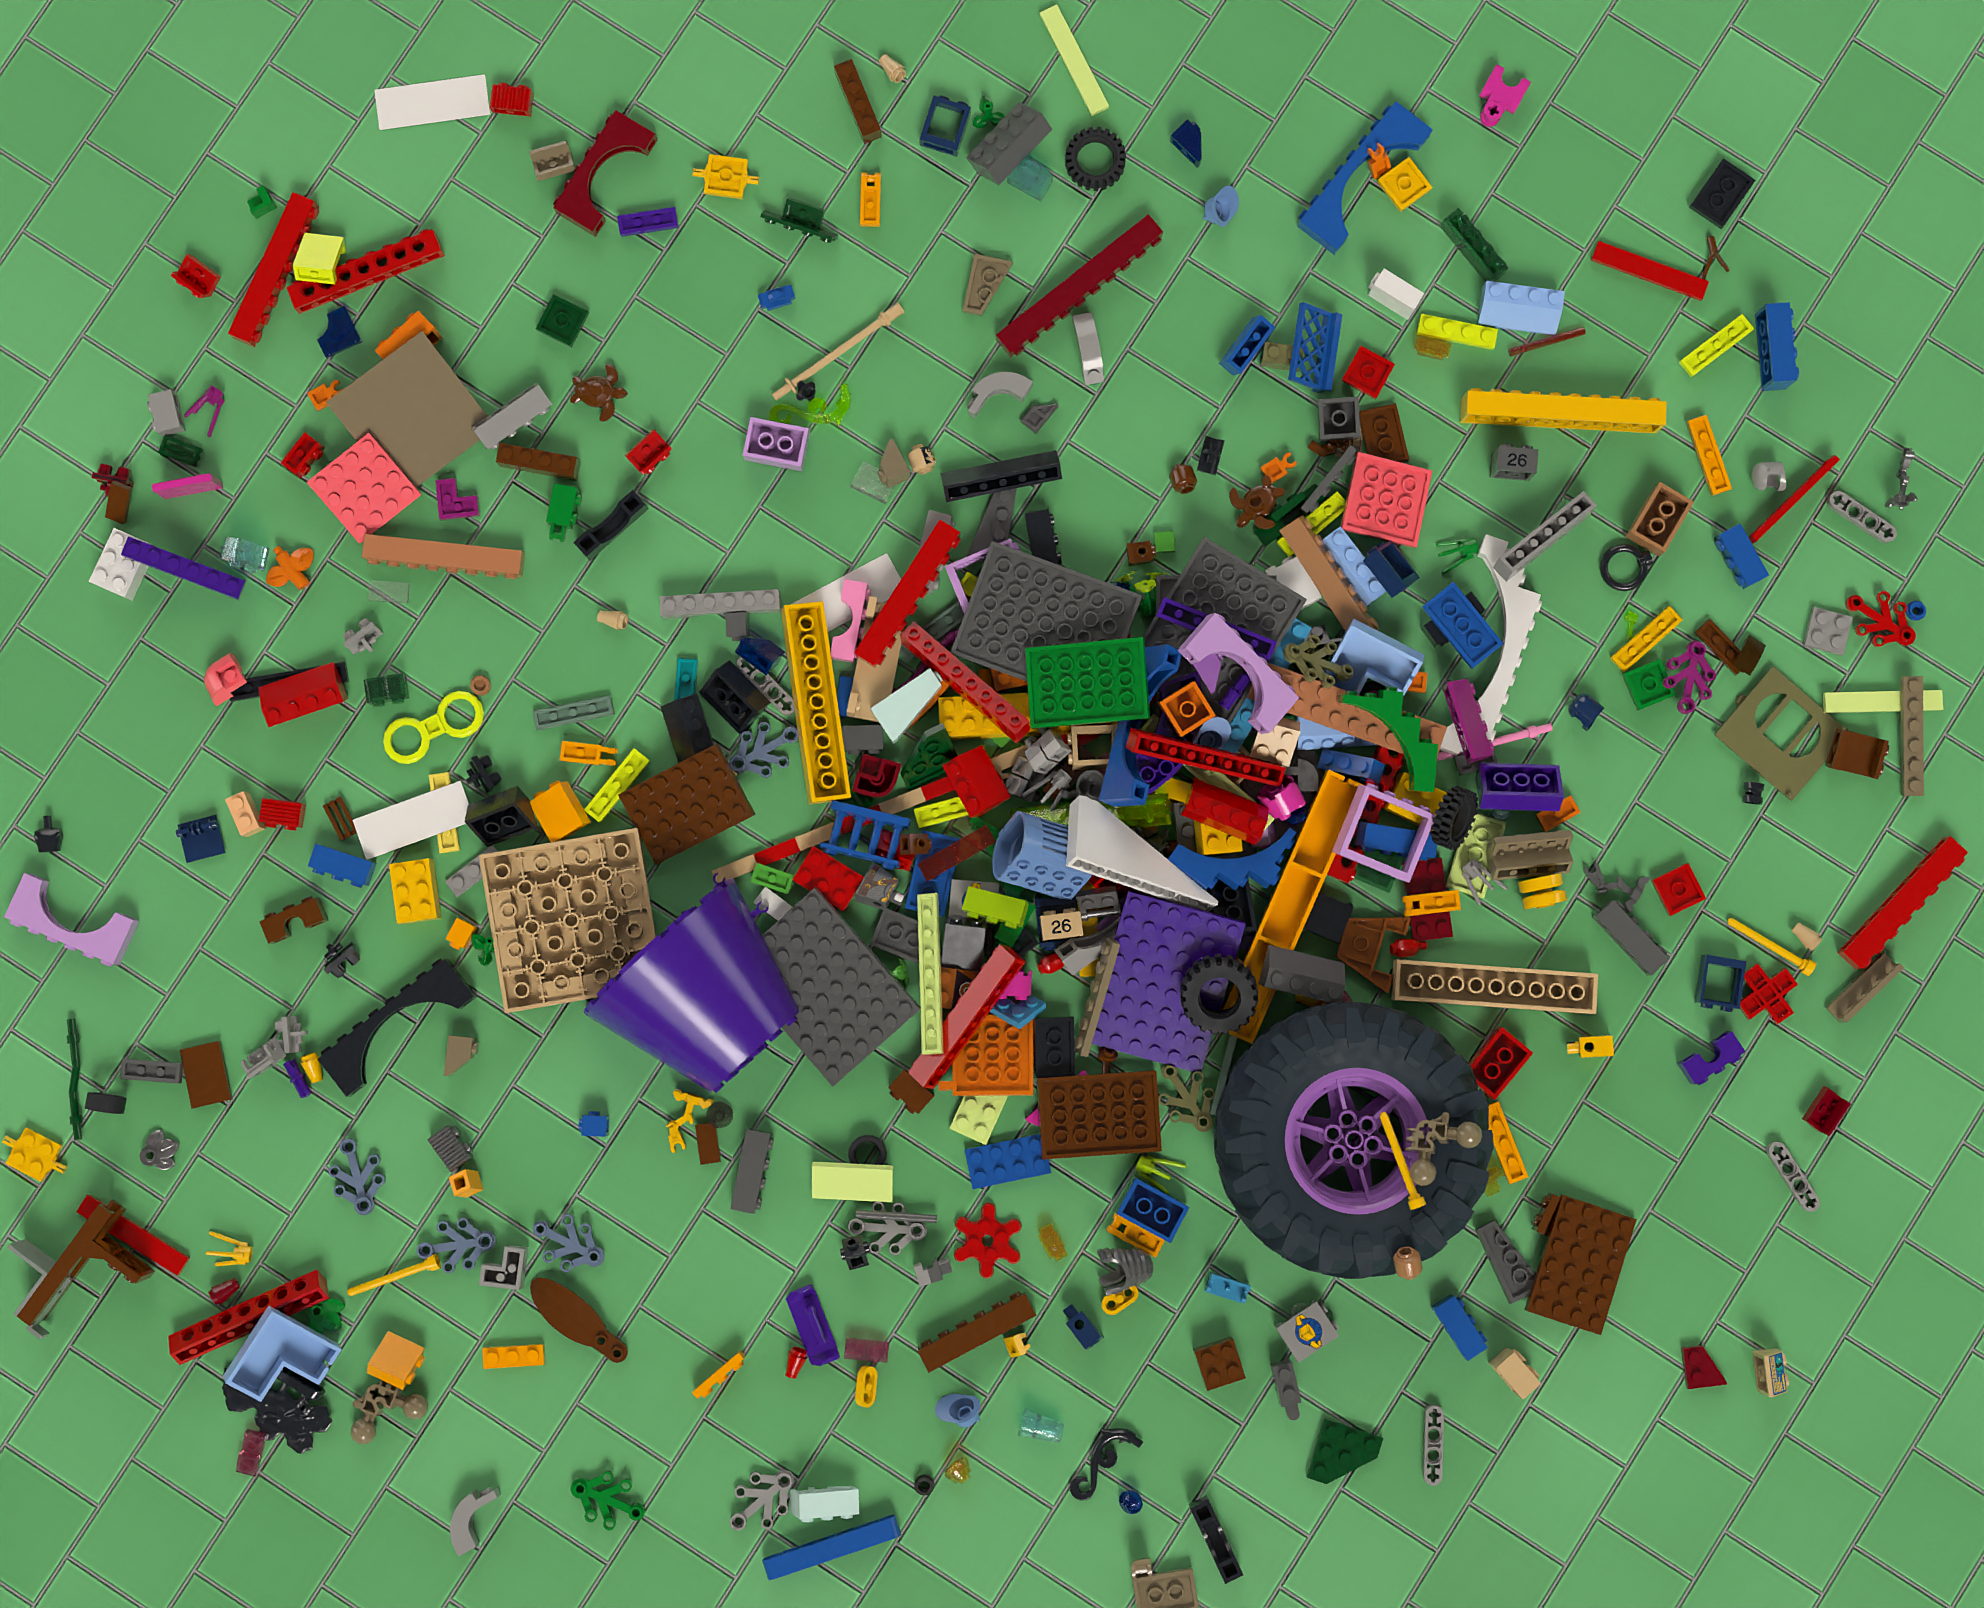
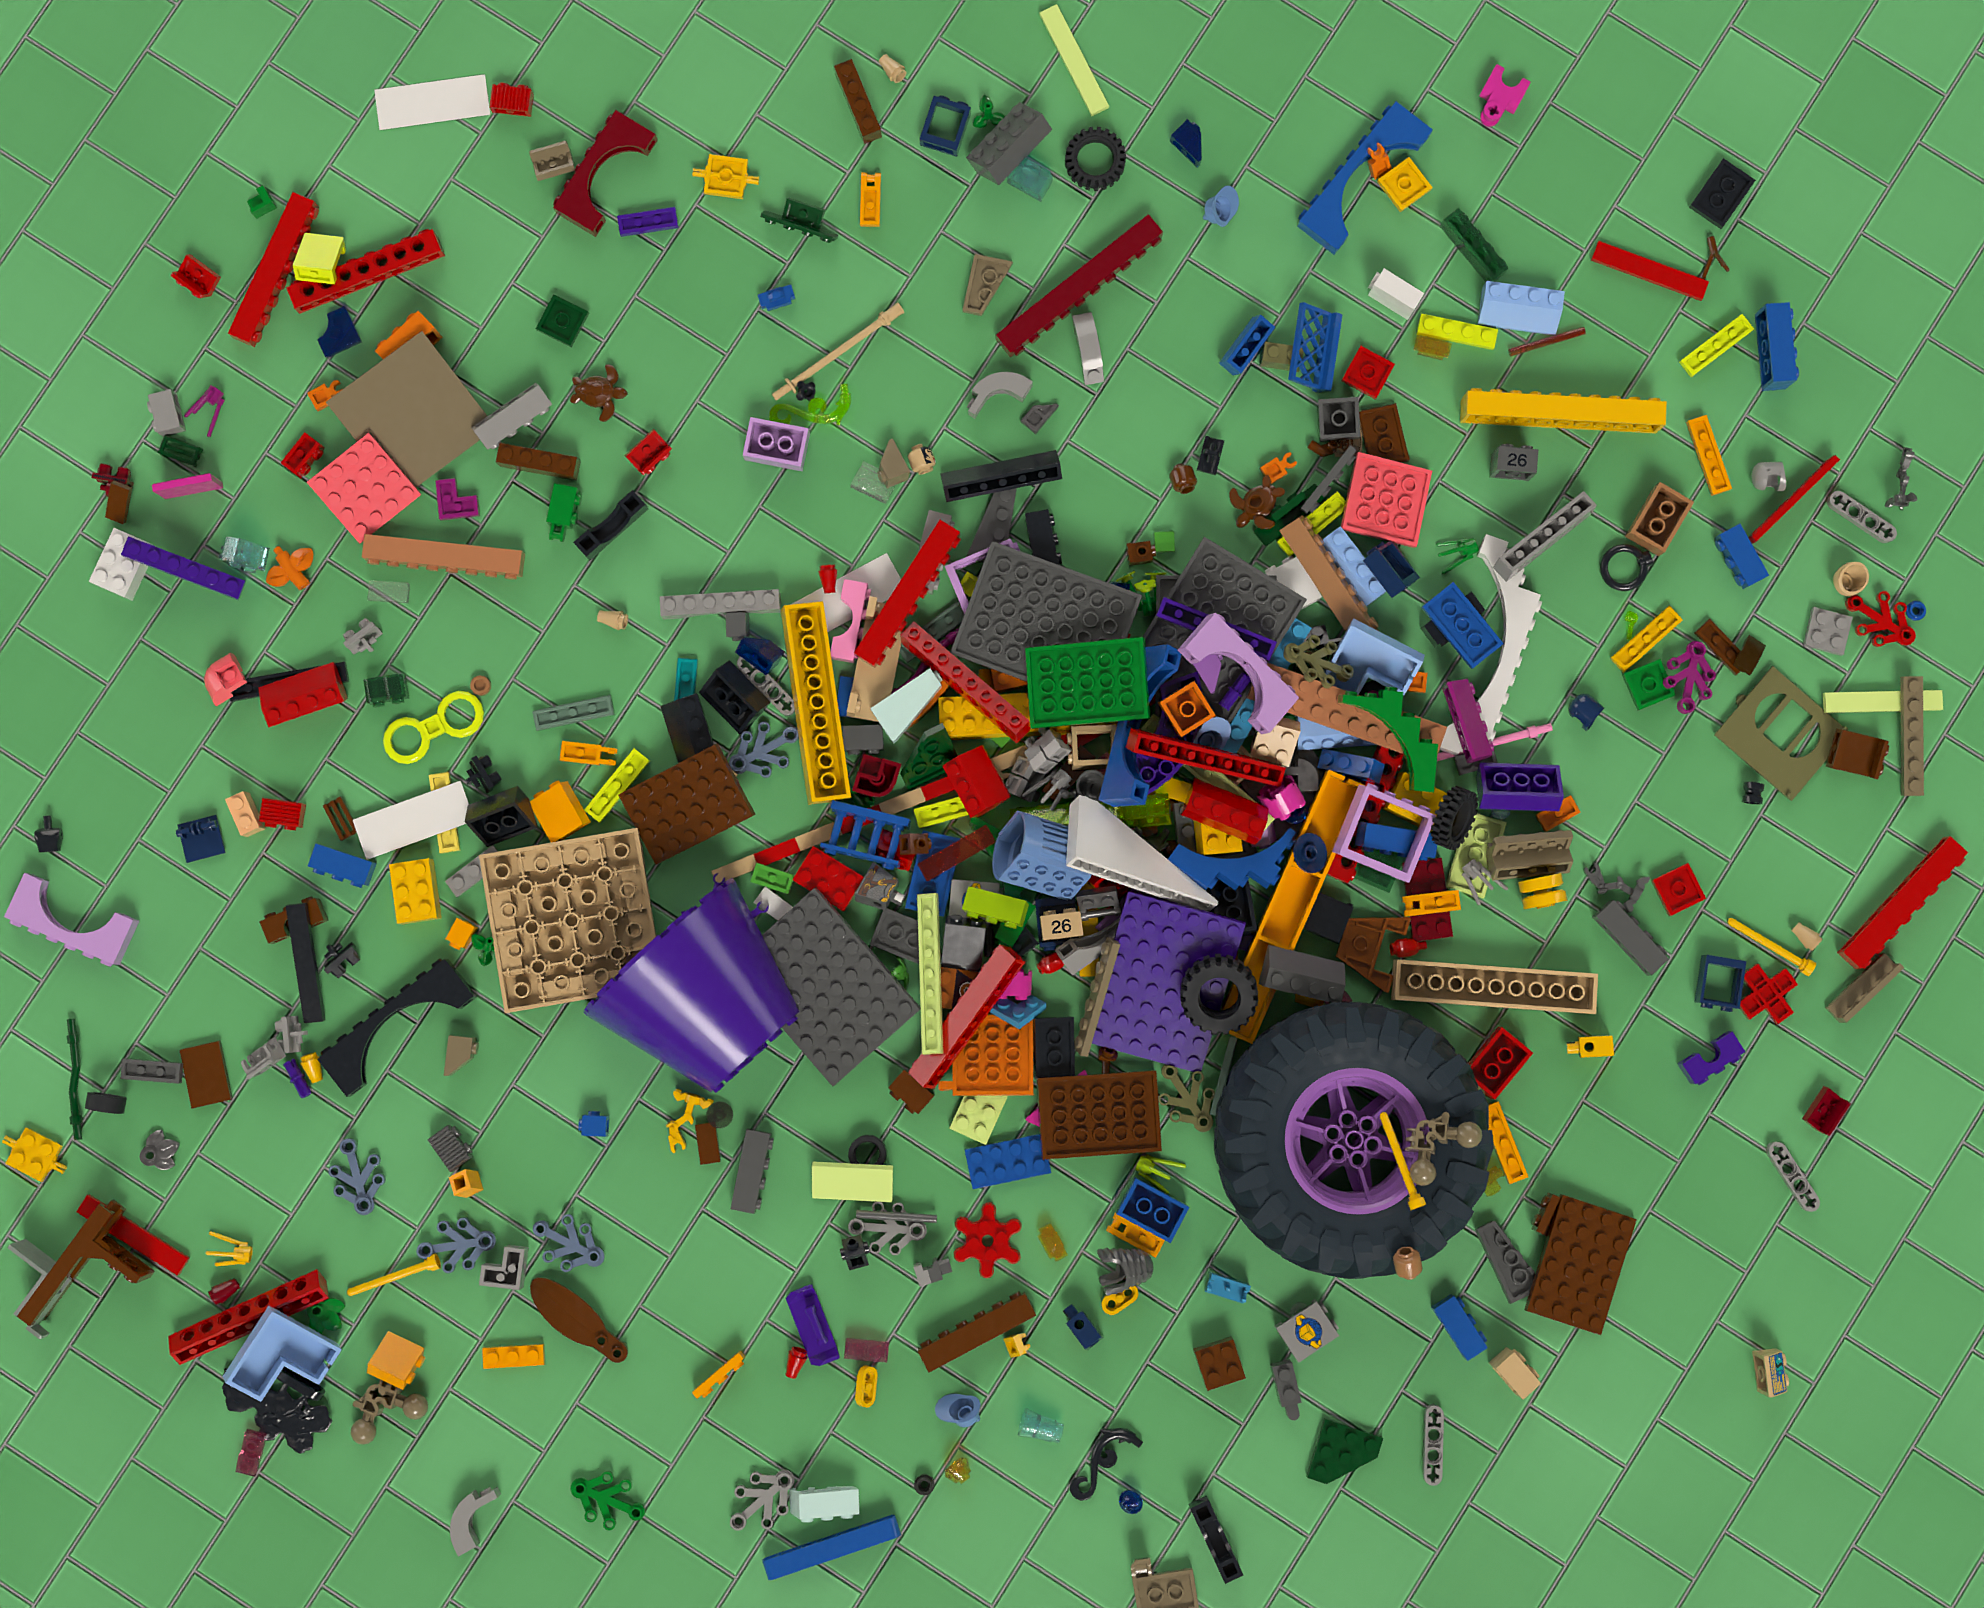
(305, 962): none -> black tile
(828, 578): none -> red cone
(1316, 853): none -> dark blue dish
(1700, 1369): dark red wing -> none
(1851, 578): none -> tan hat

